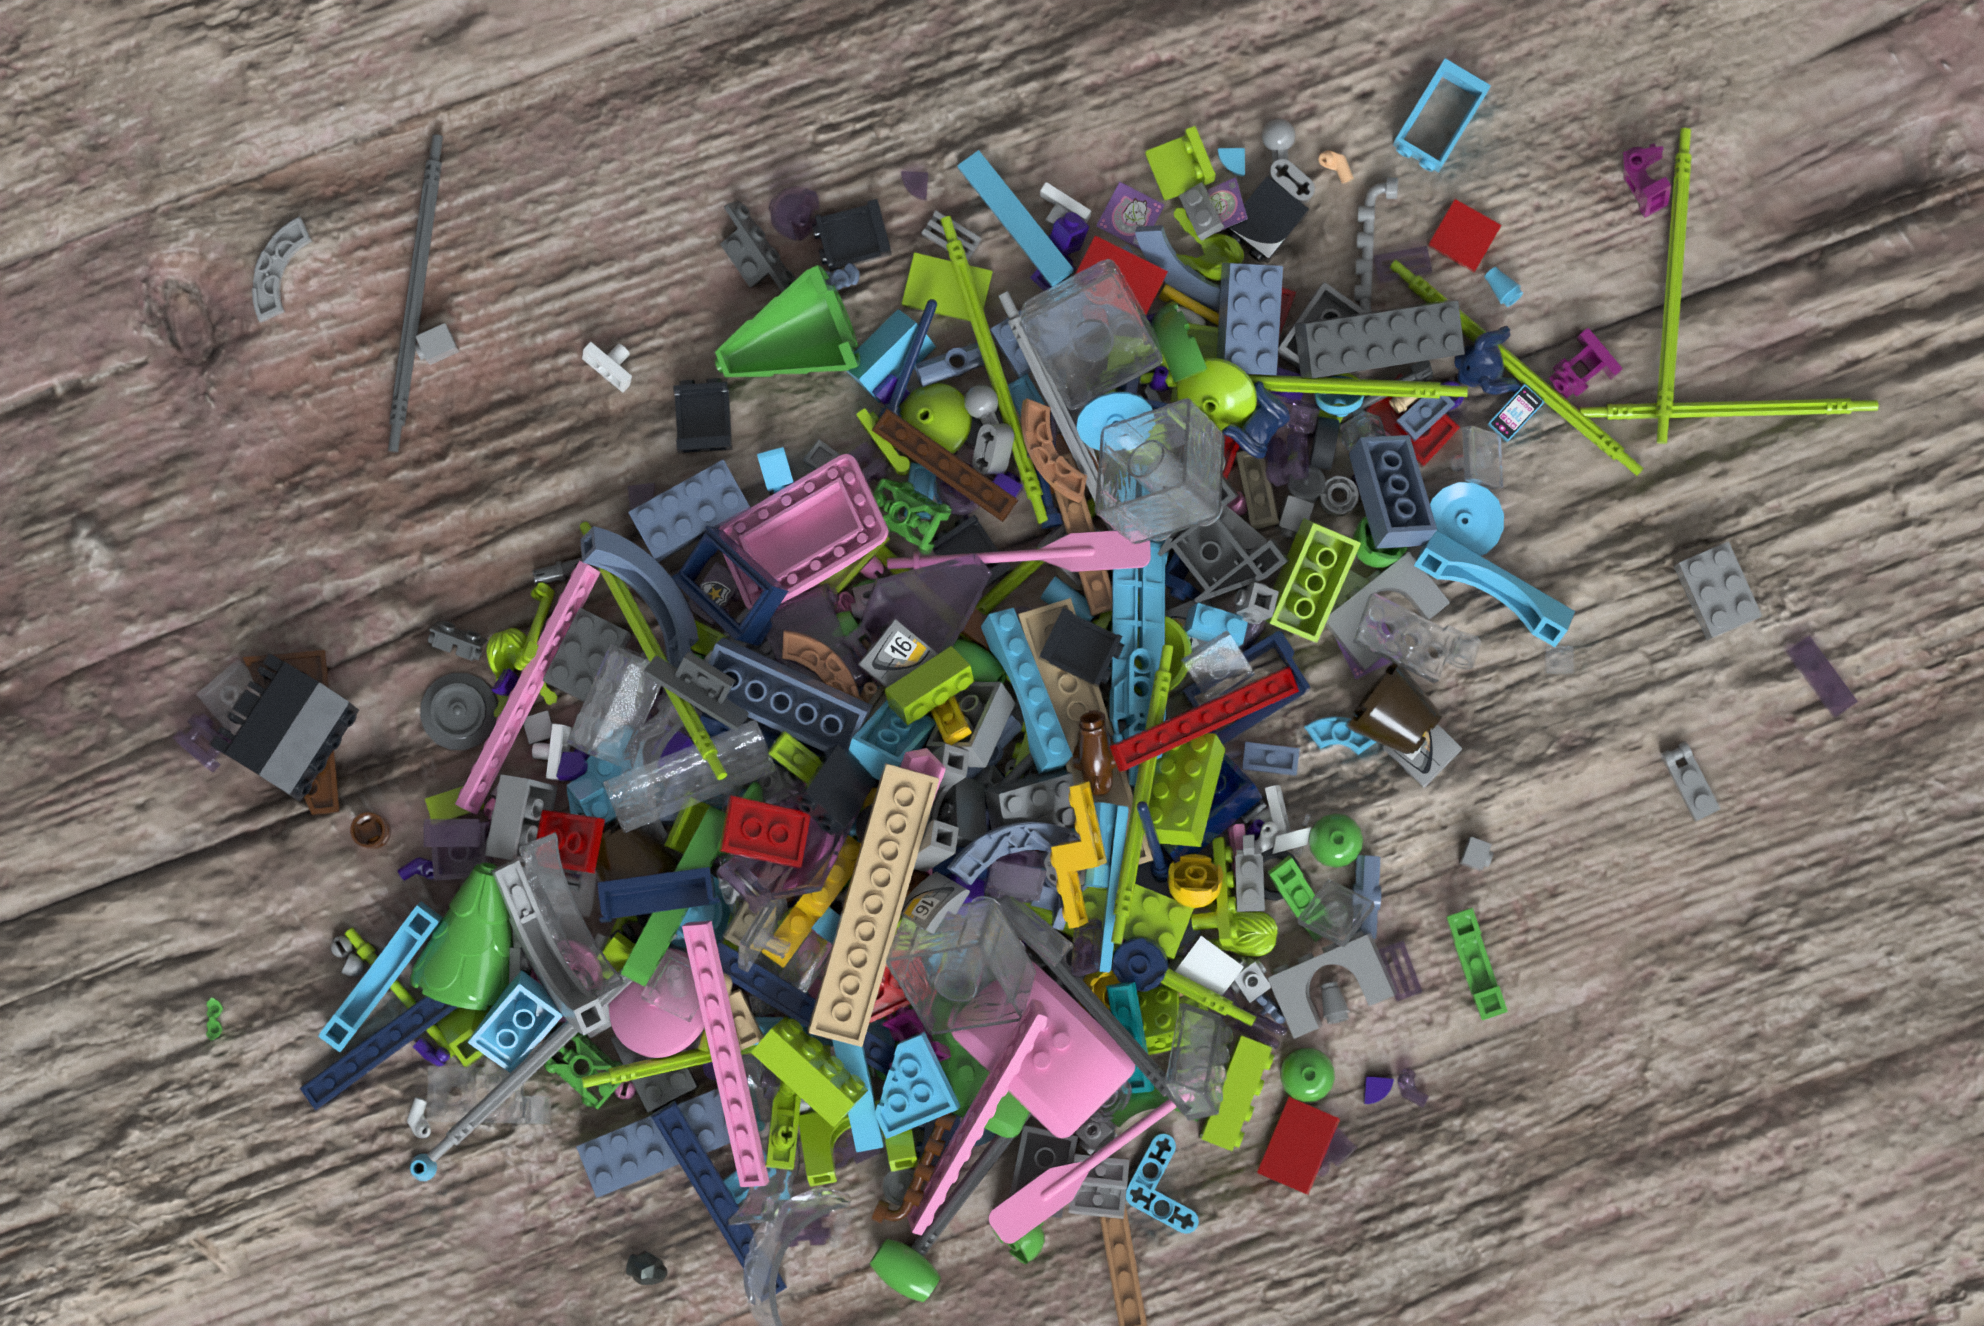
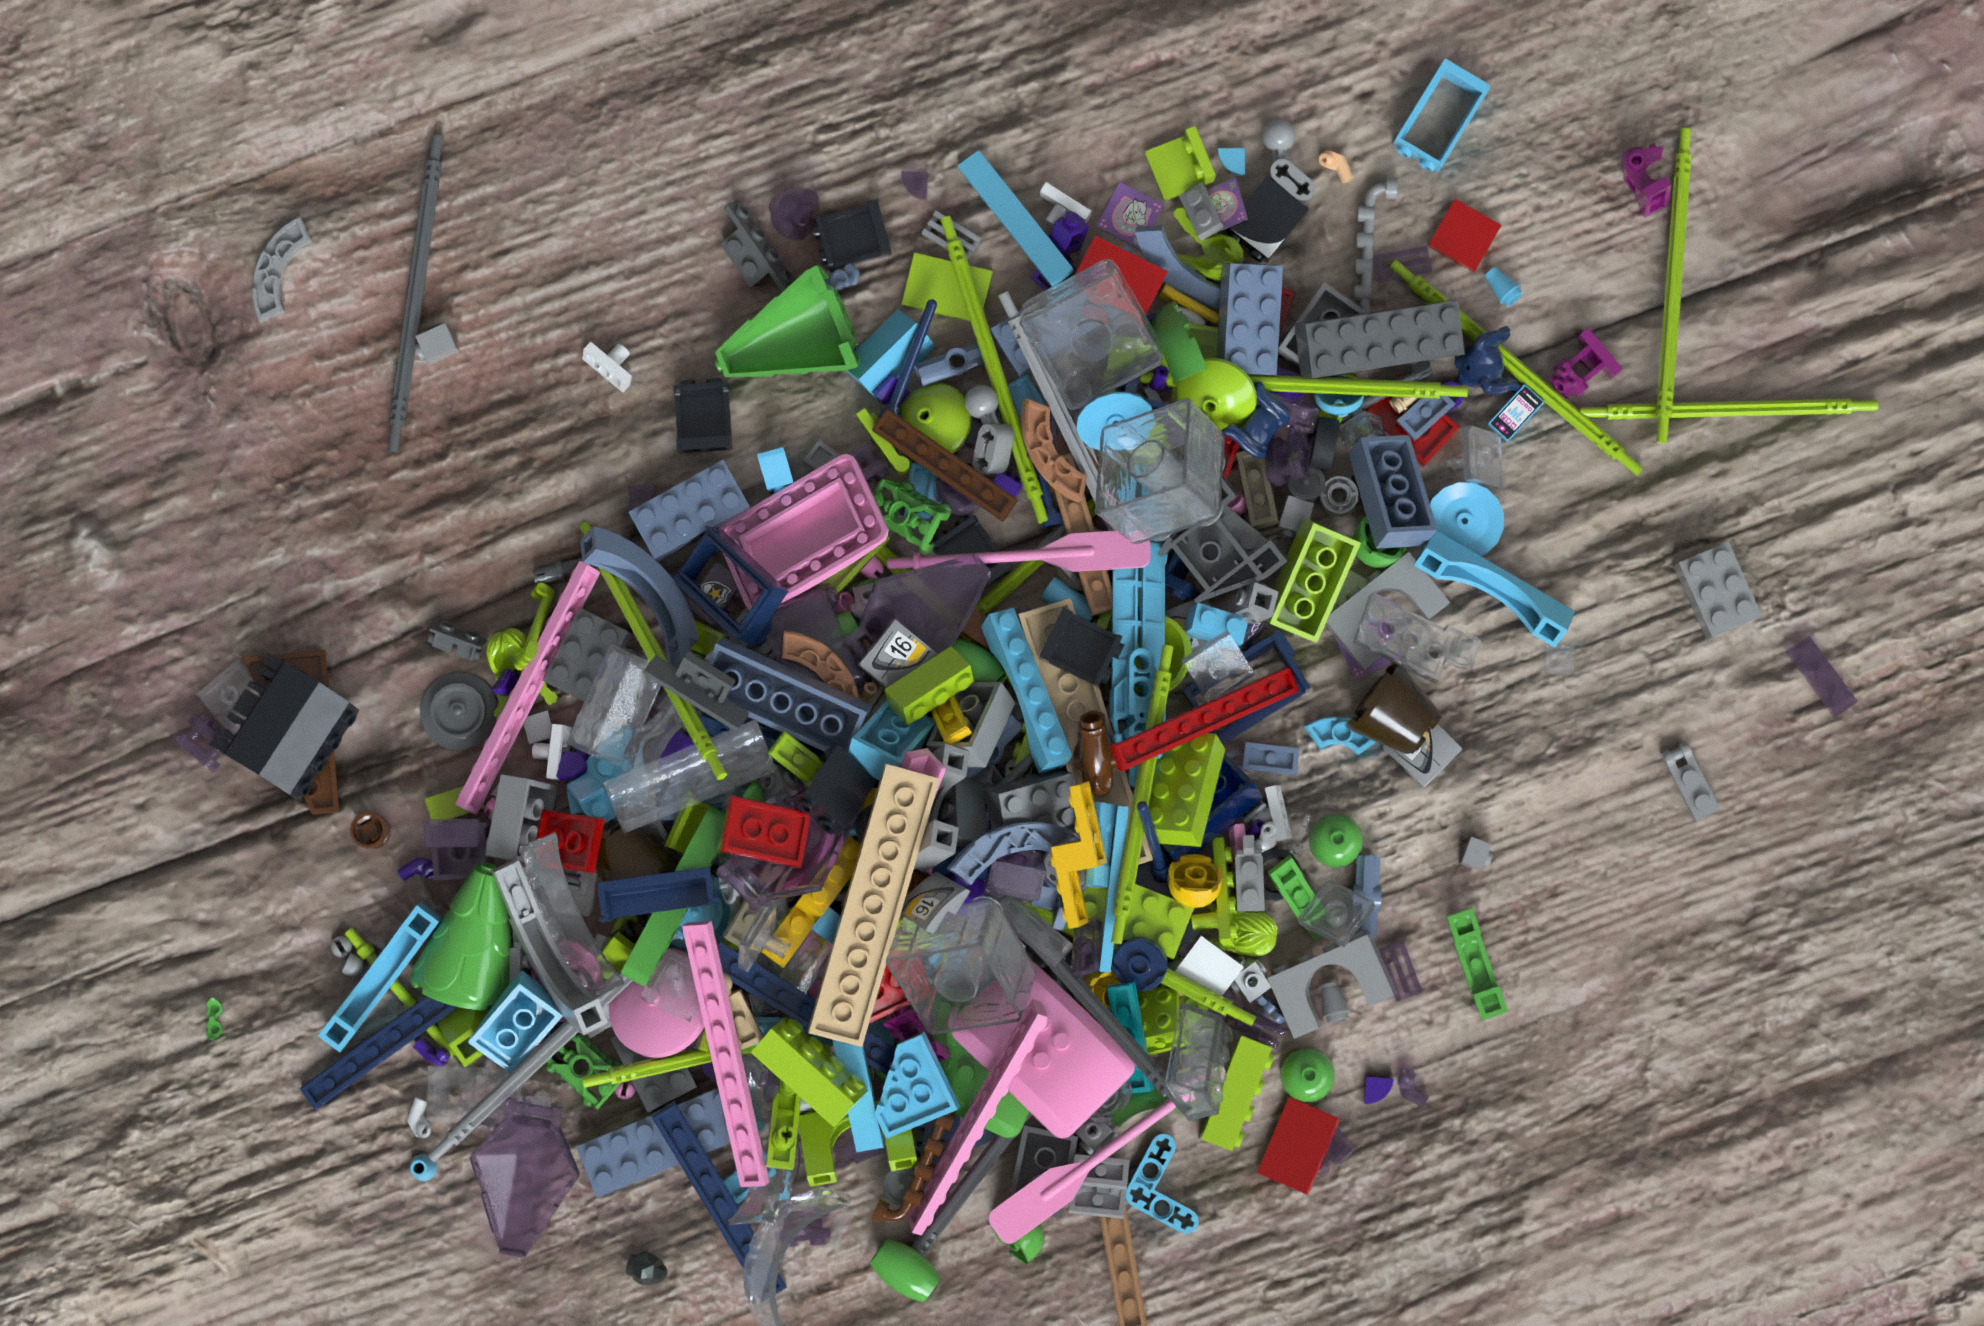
(523, 1174): none -> clear purple windscreen
(1291, 840): white sticker -> none

